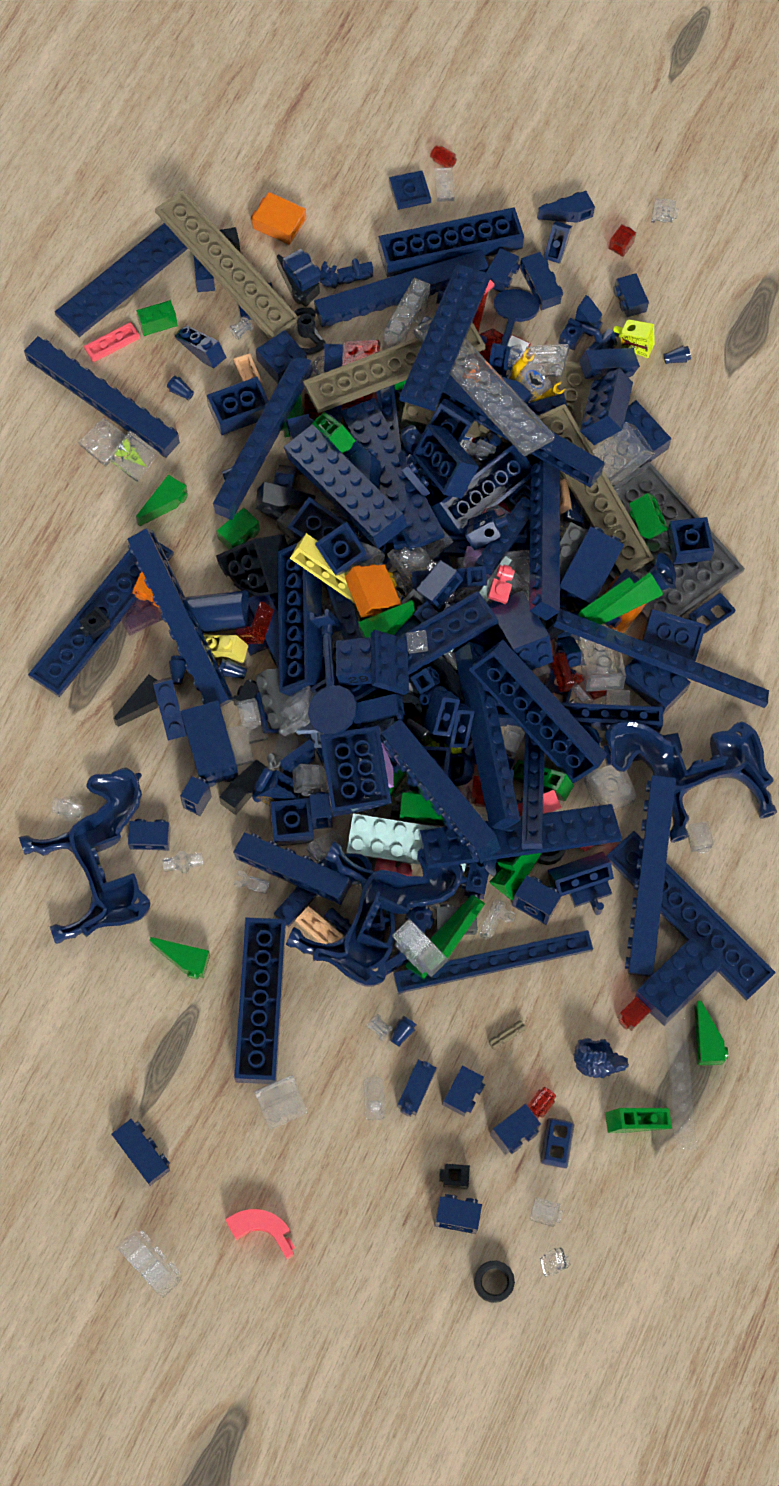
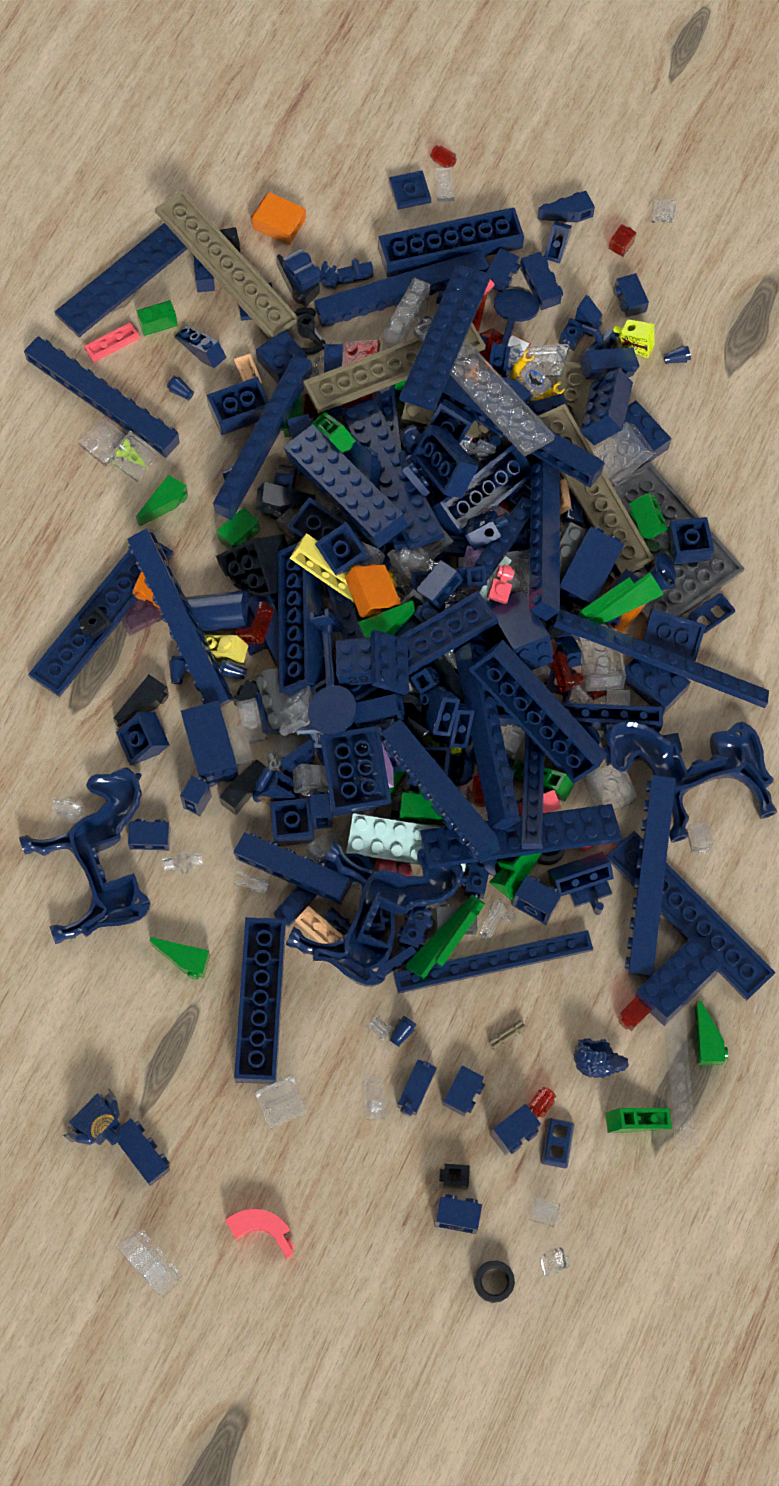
(96, 1121): none -> dark blue torso
(142, 737): none -> dark blue slope
(169, 708): dark blue brick -> none
(241, 328): clear bush -> none
(417, 641): clear plate -> none
(419, 948): clear brick -> none

